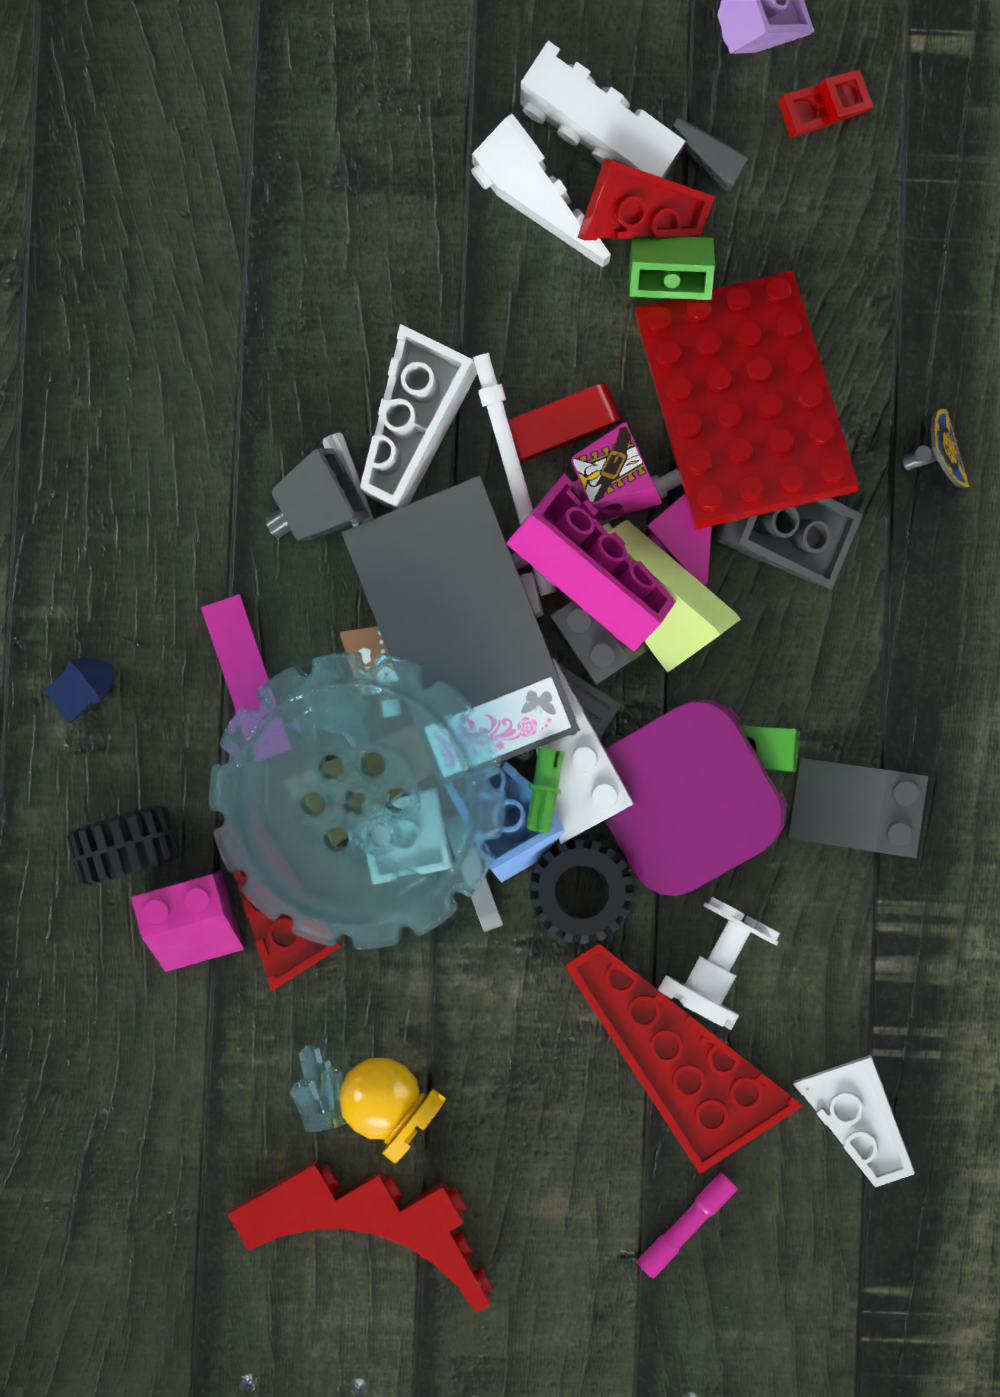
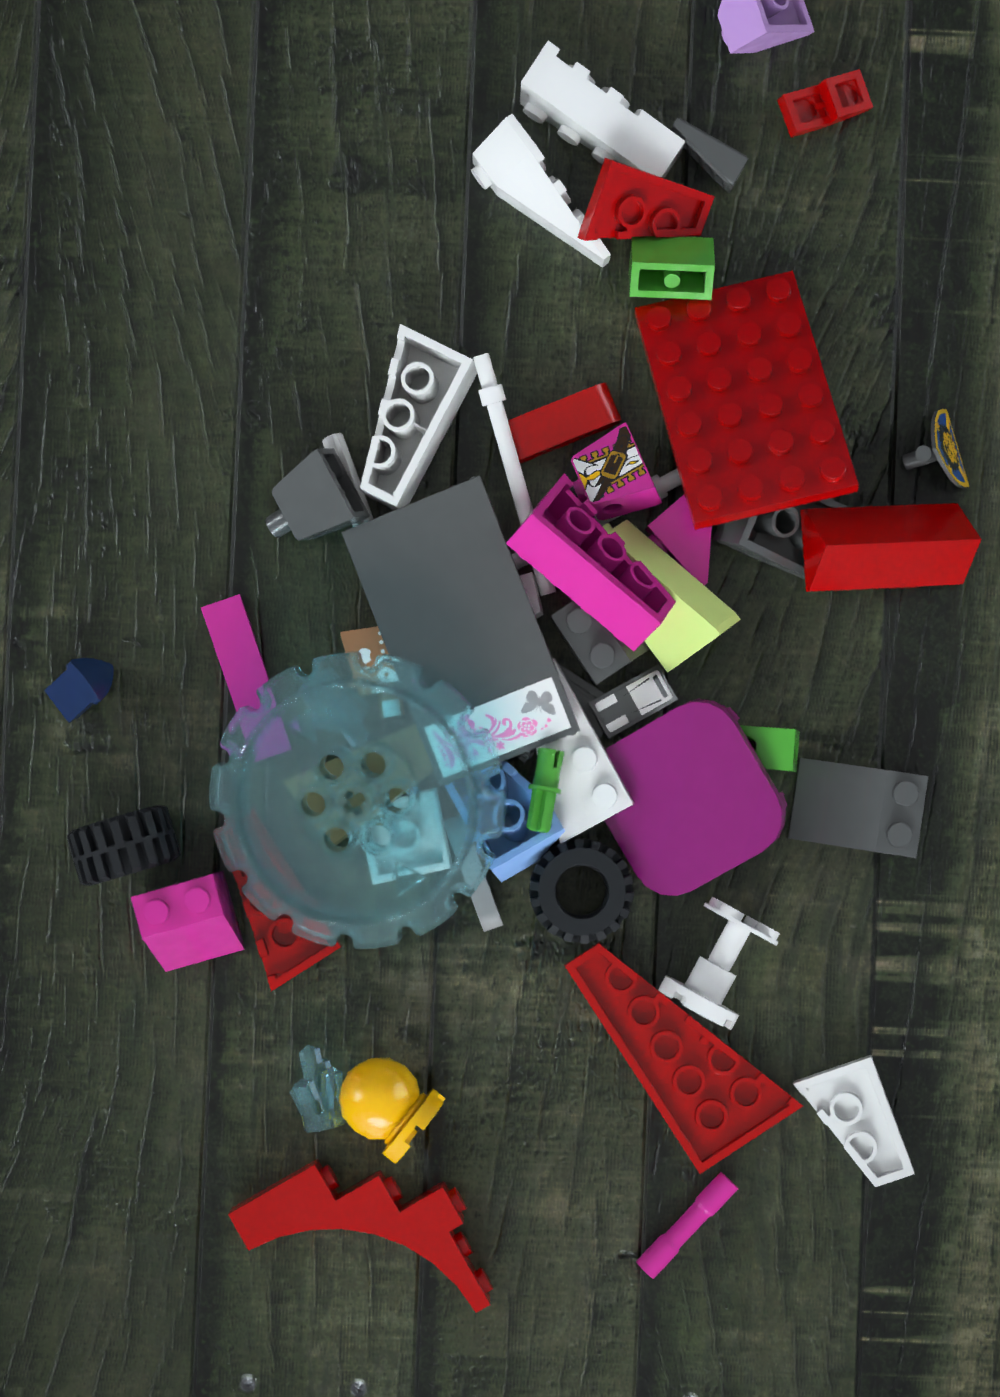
(632, 701): none -> slope
(886, 547): none -> red slope

